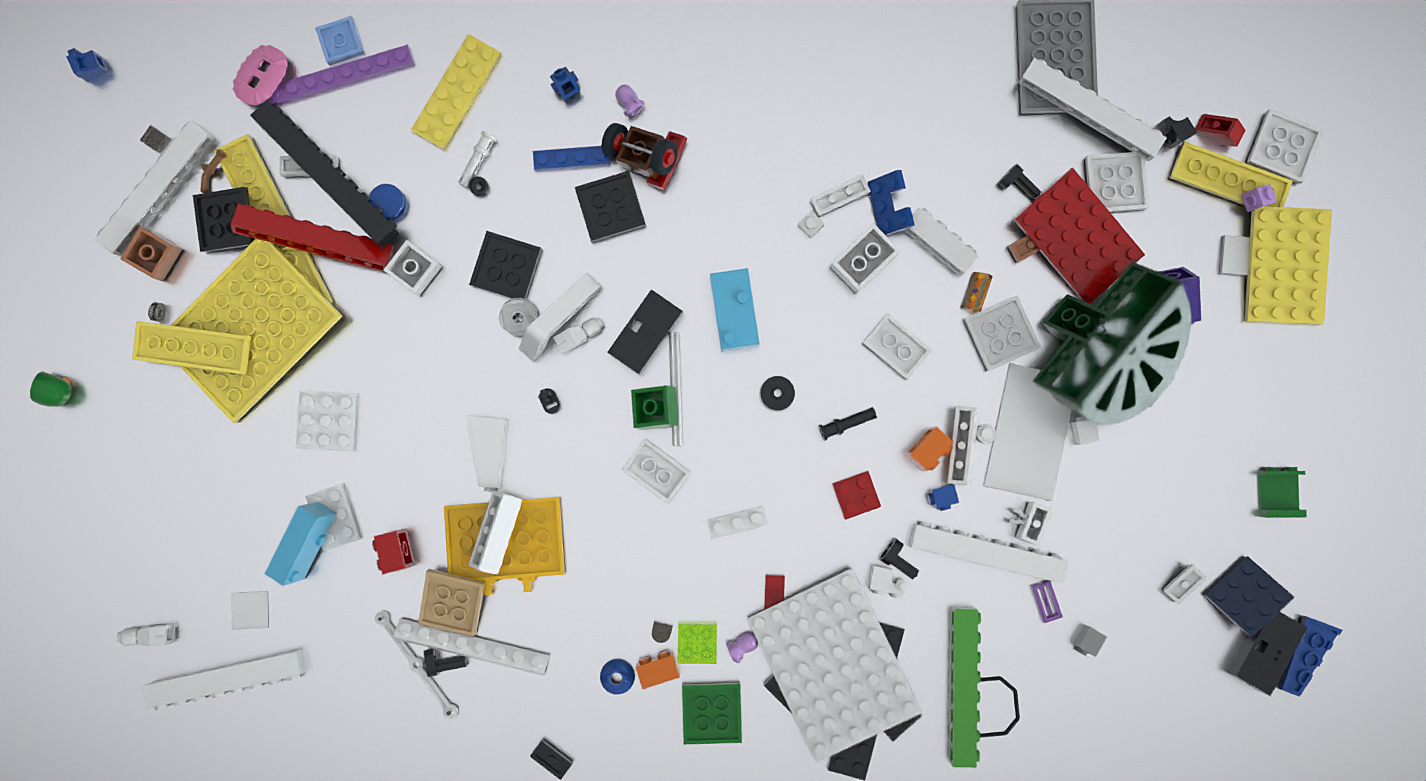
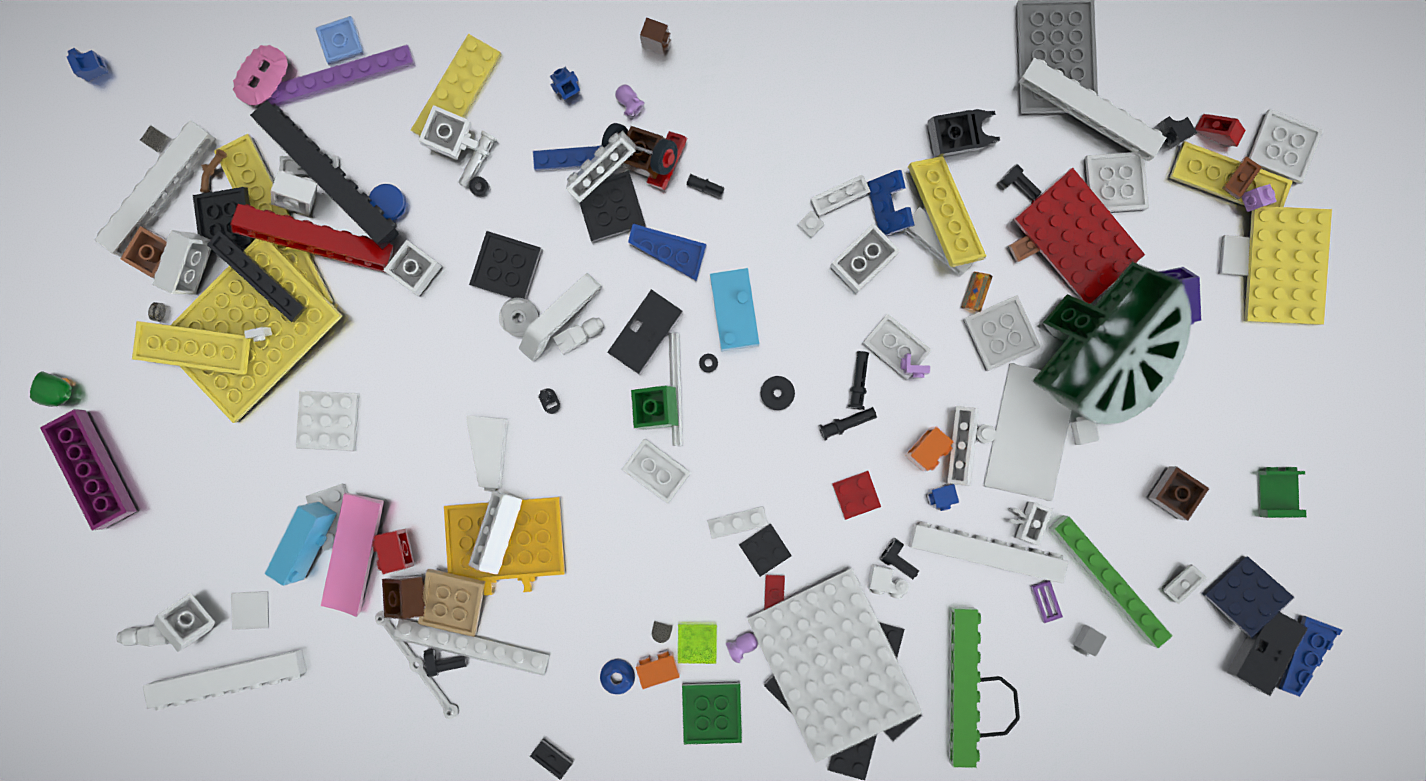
(88, 469): none -> magenta brick
(182, 263): none -> white brick
(184, 622): none -> white brick
(256, 276): none -> black plate
(258, 334): none -> white plate
(293, 193): none -> white brick
(352, 553): none -> bright pink arch
(403, 597): none -> reddish brown brick
(447, 133): none -> white hinge
(601, 166): none -> white brick
(655, 36): none -> reddish brown brick
(673, 250): none -> blue wing
(705, 185): none -> black axle
(708, 369): none -> black plate
(765, 550): none -> black plate
(858, 389): none -> black pin
(917, 371): none -> lavender bracket
(947, 211): none -> light yellow plate
(966, 129): none -> black brick
(1110, 581): none -> bright green brick
(1178, 493): none -> reddish brown brick
(1242, 177): none -> dark orange plate

